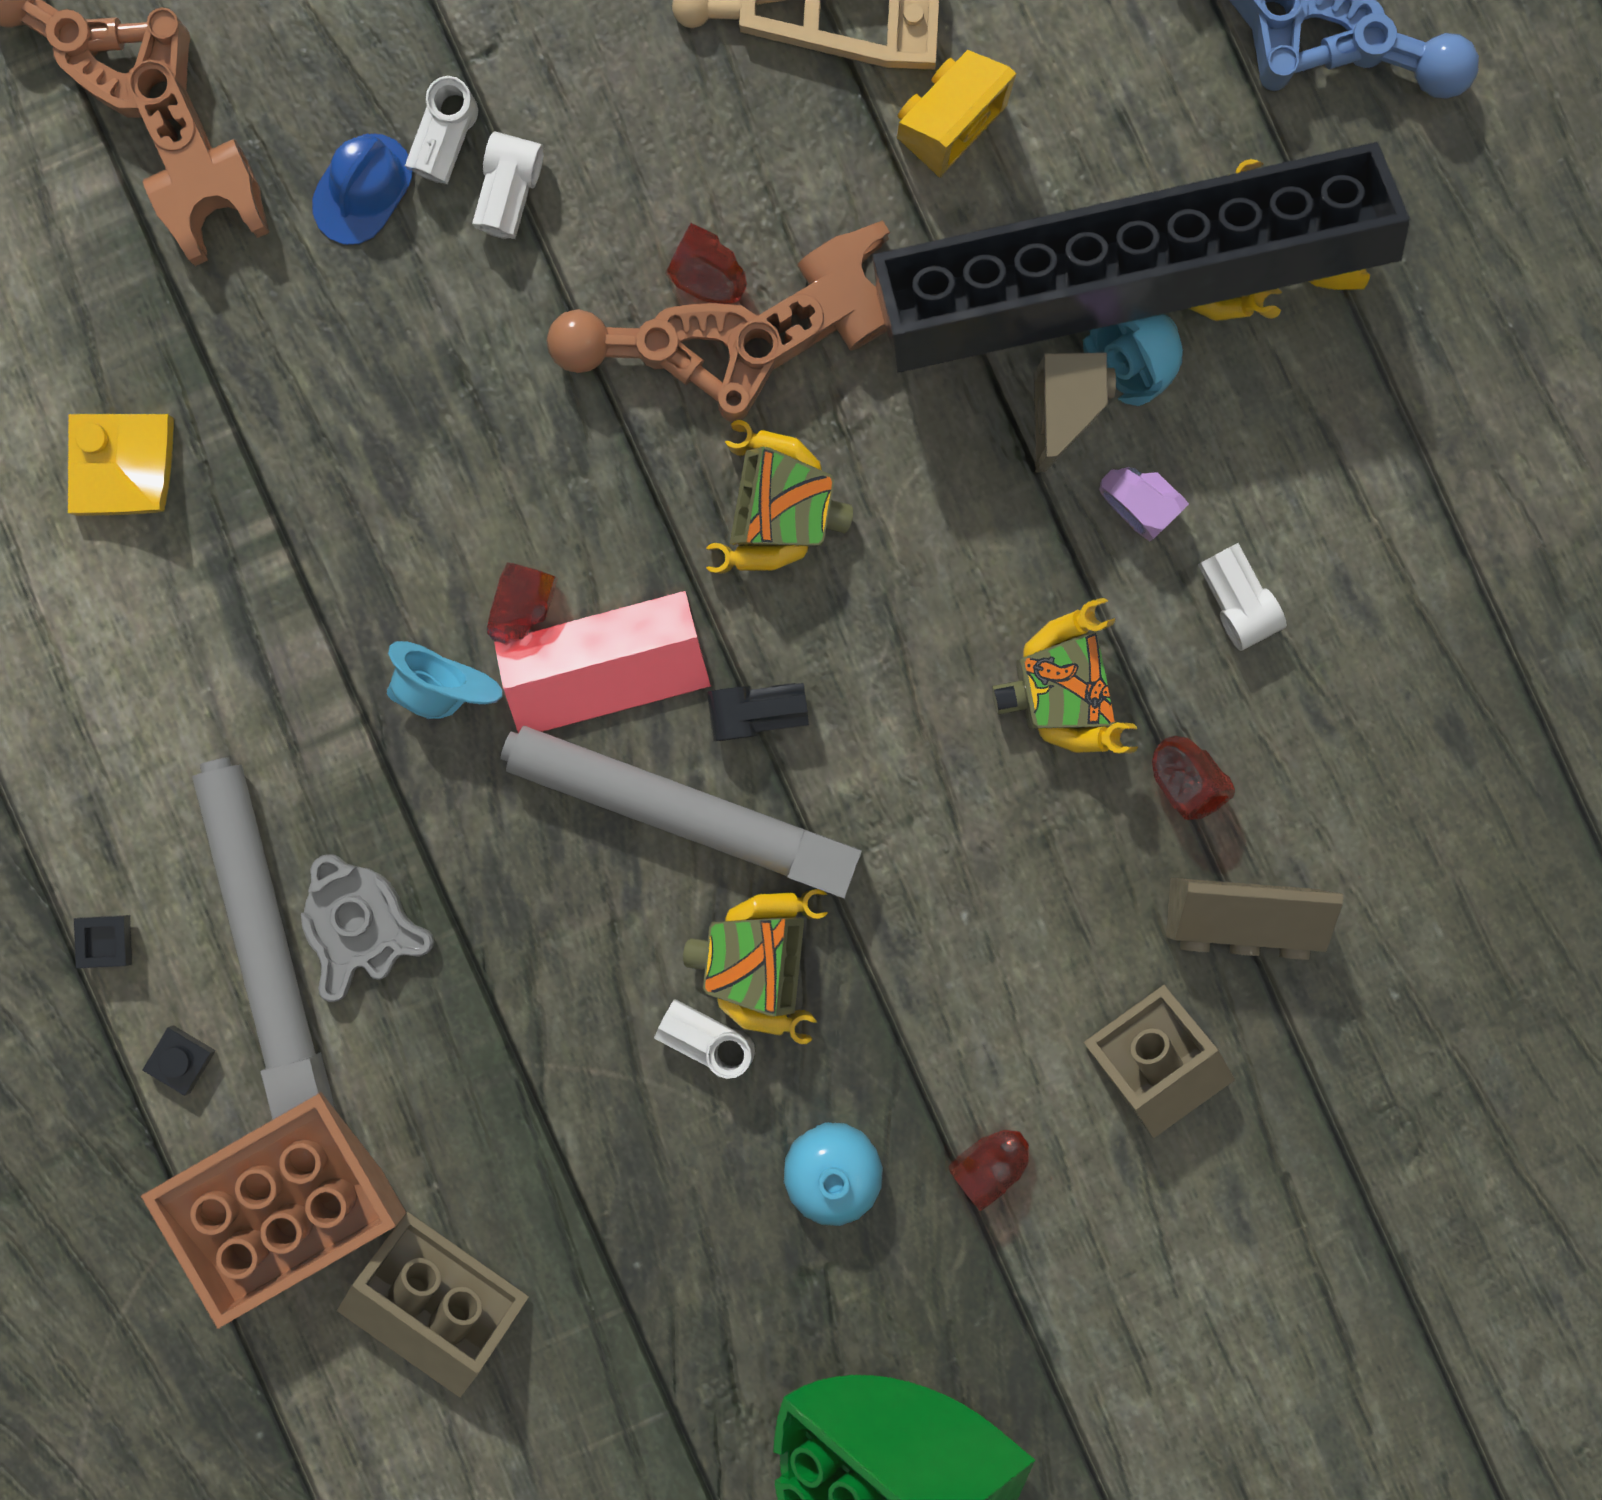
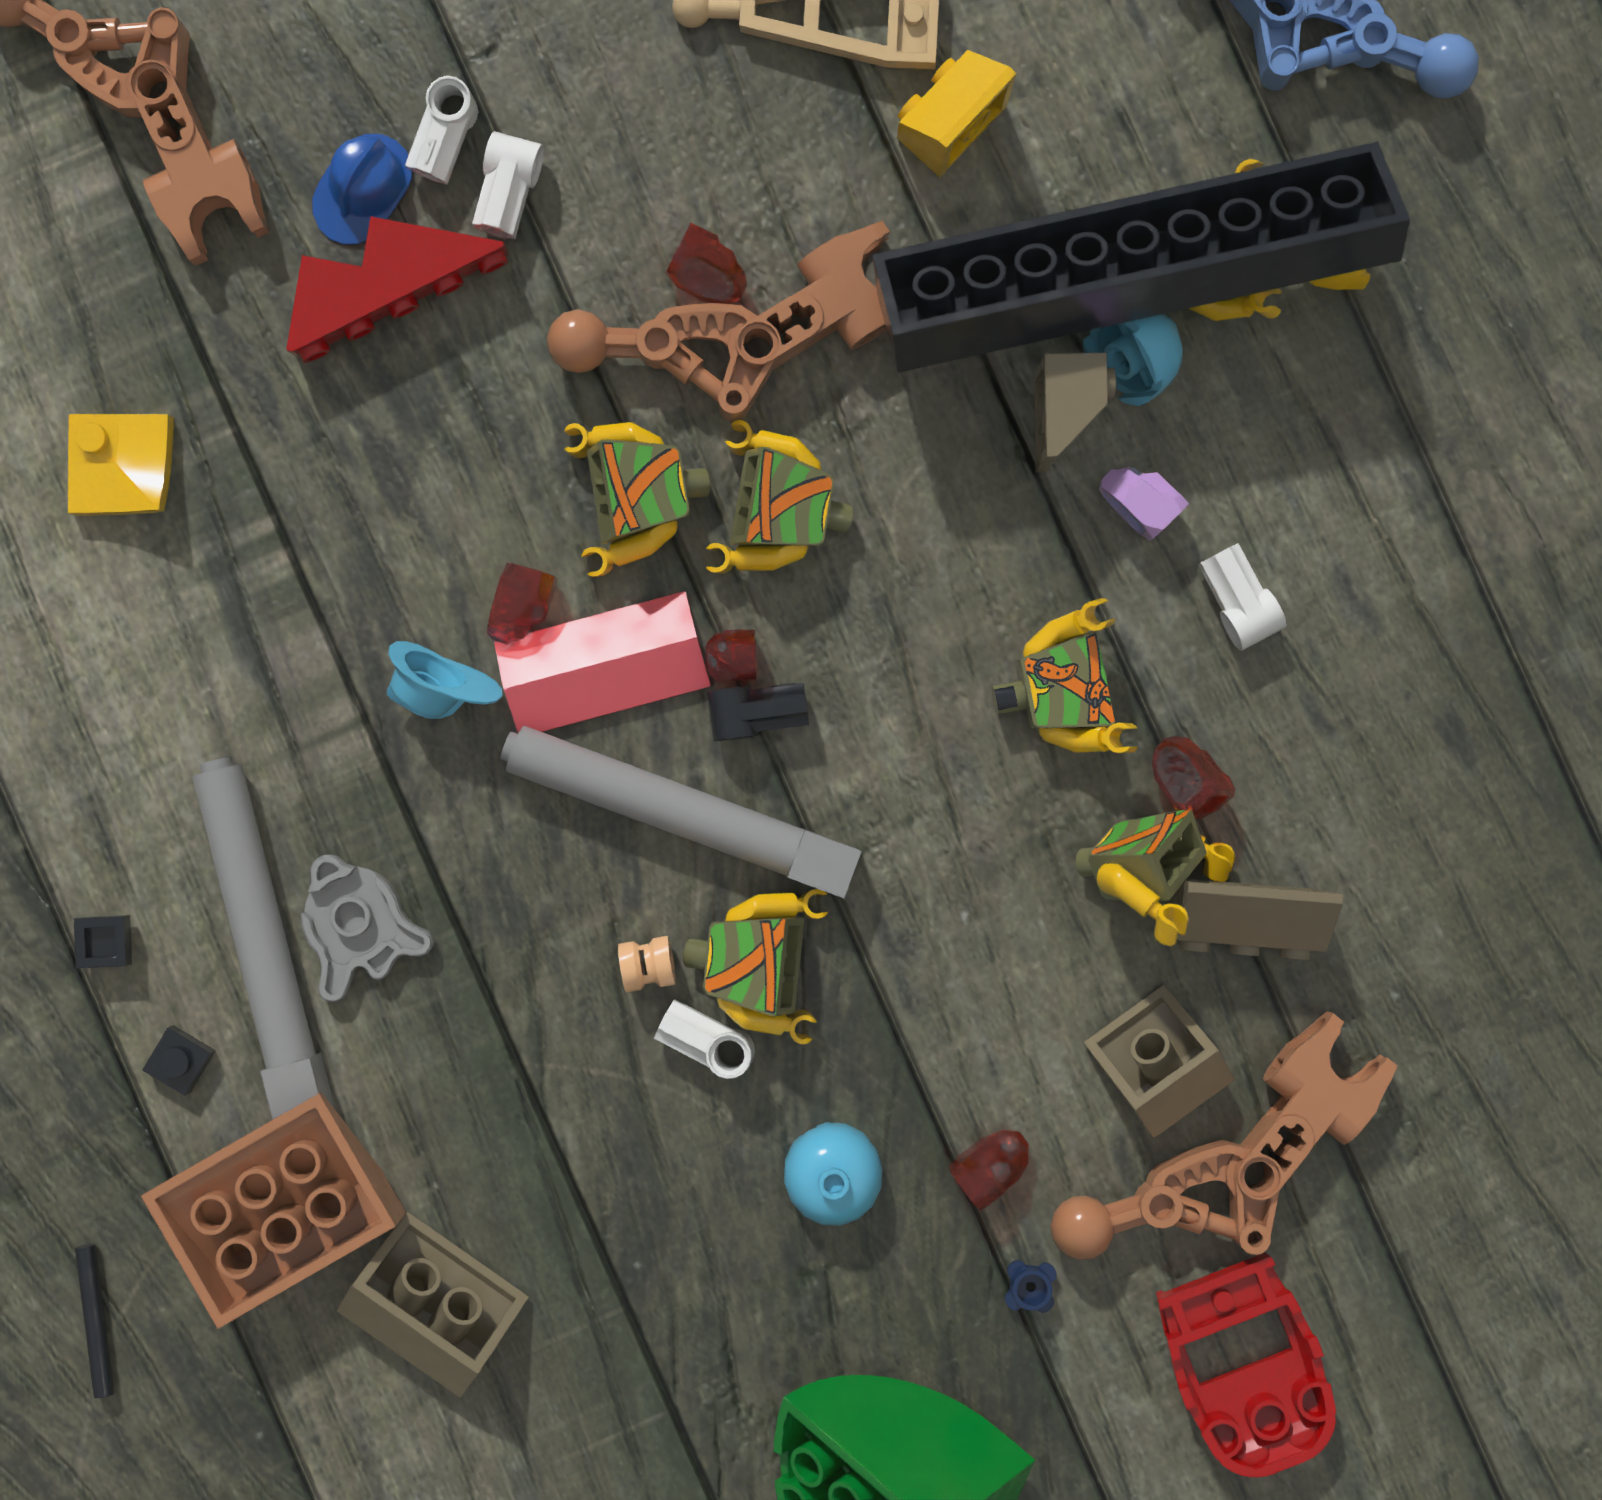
(94, 1321): none -> black bar
(397, 270): none -> red slope
(635, 490): none -> torso
(658, 963): none -> light nougat wheel
(732, 656): none -> clear red rock
(1037, 1299): none -> dark blue plate
(1149, 861): none -> torso
(1268, 1410): none -> red slope
(1309, 1105): none -> nougat piece

